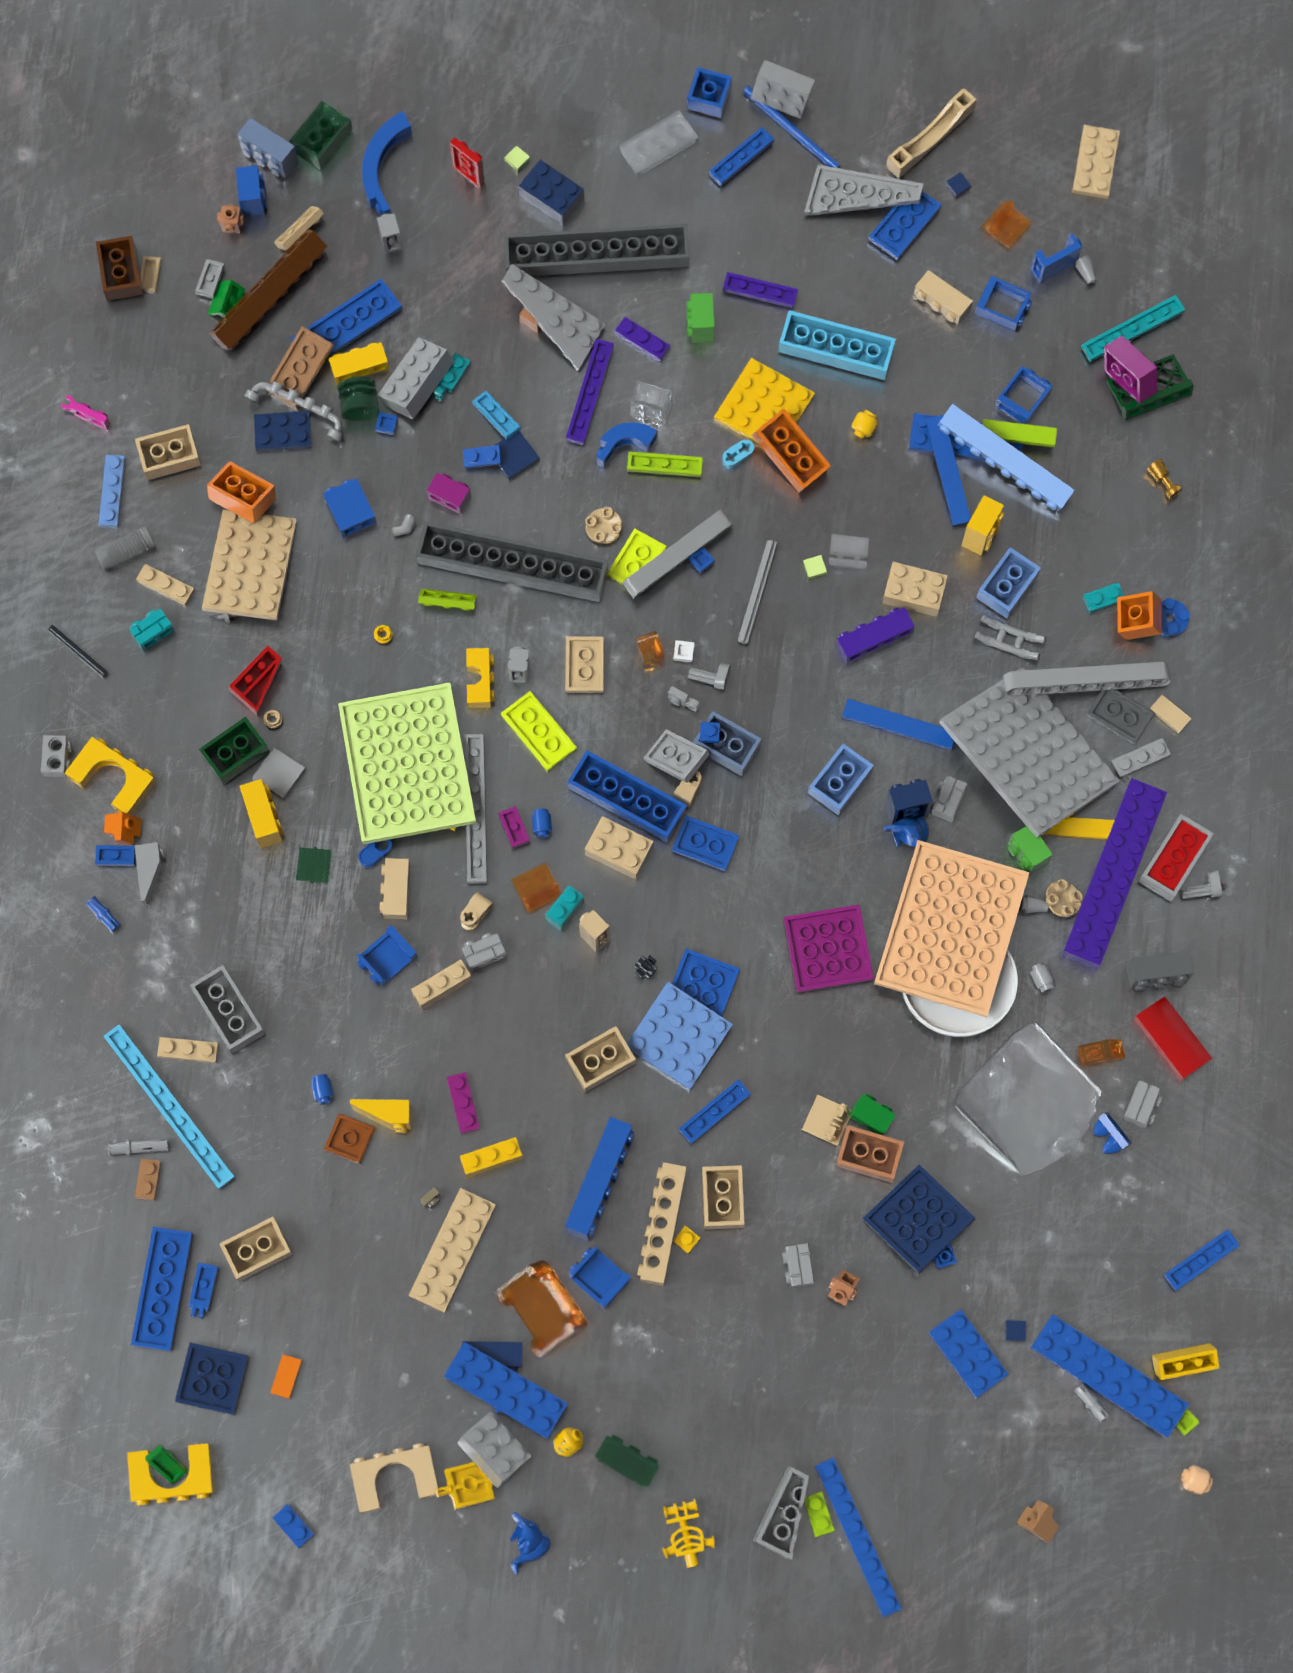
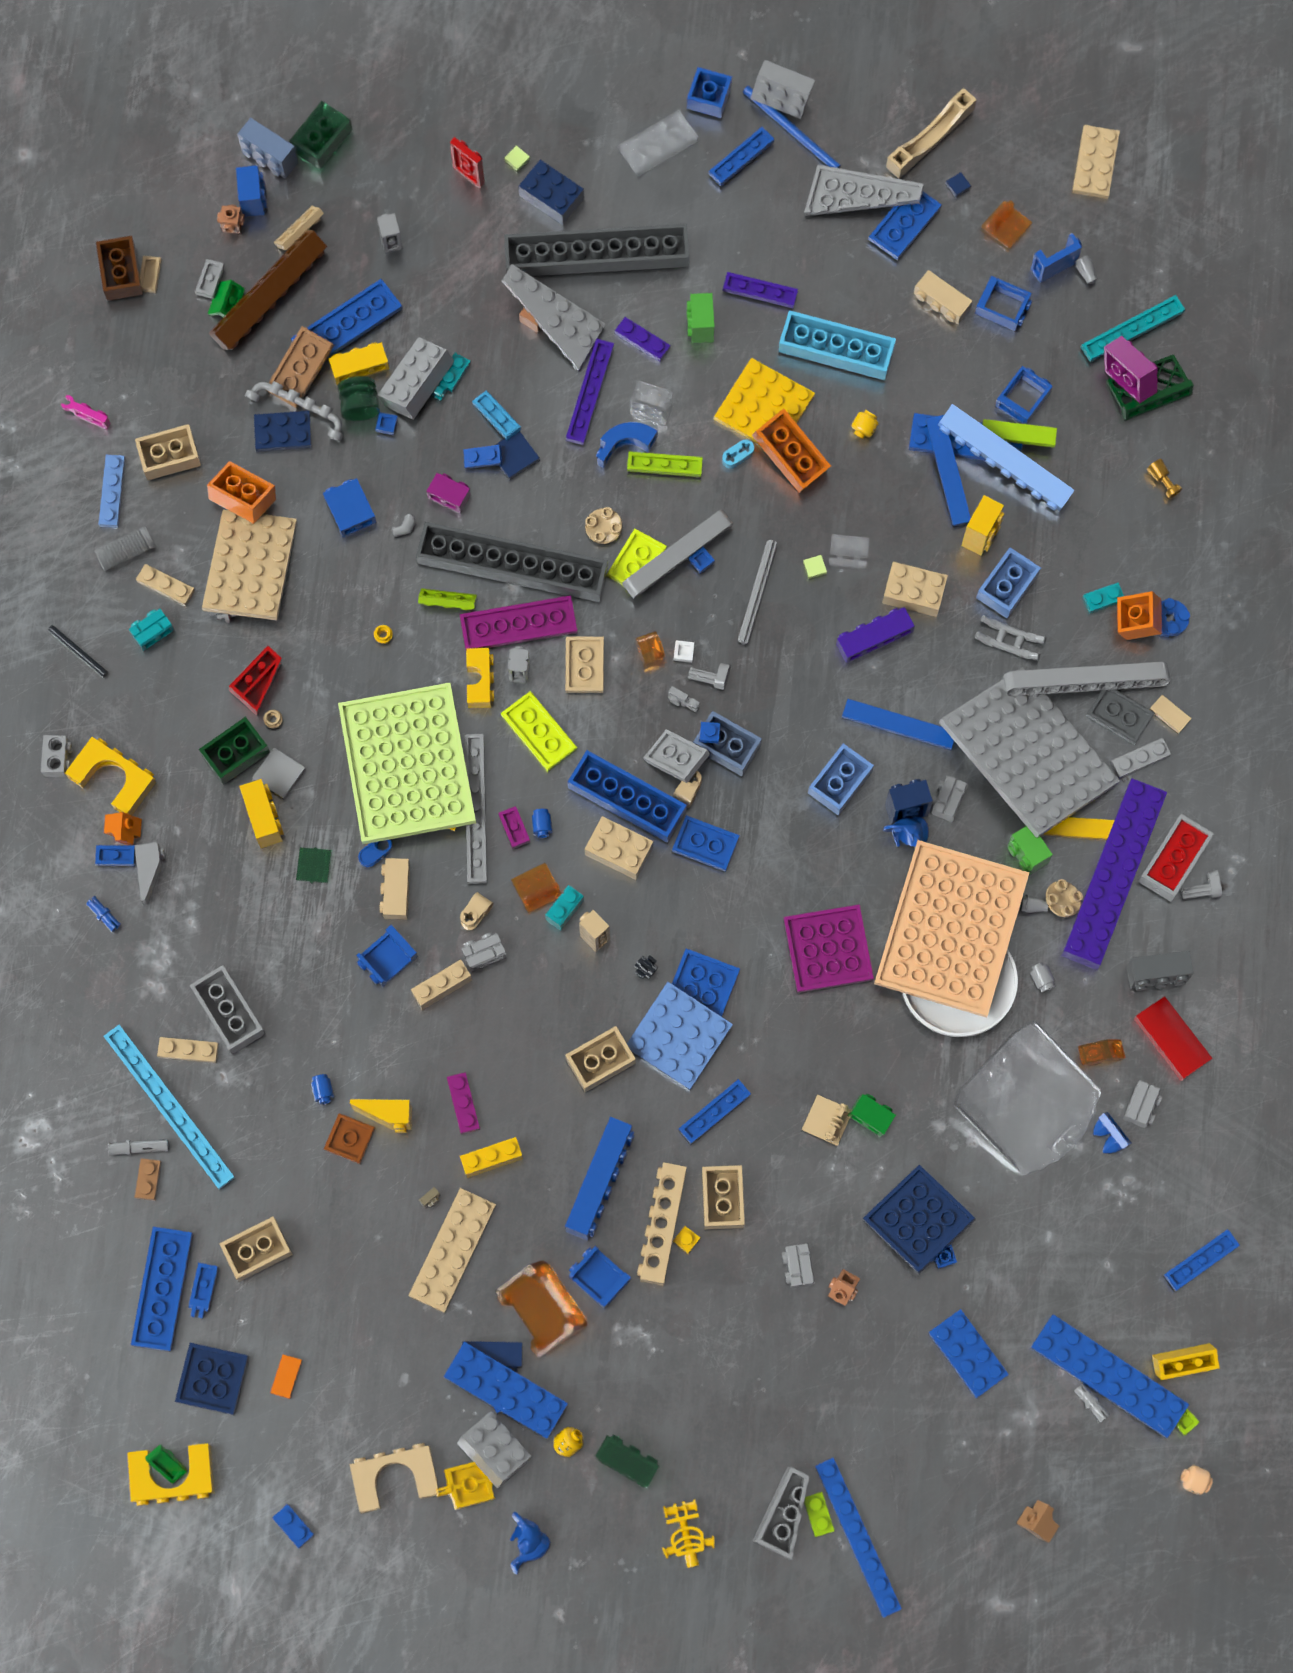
(383, 140): blue arch -> none
(518, 623): none -> magenta plate
(869, 1154): nougat brick -> none
(1015, 1330): dark blue tile -> none

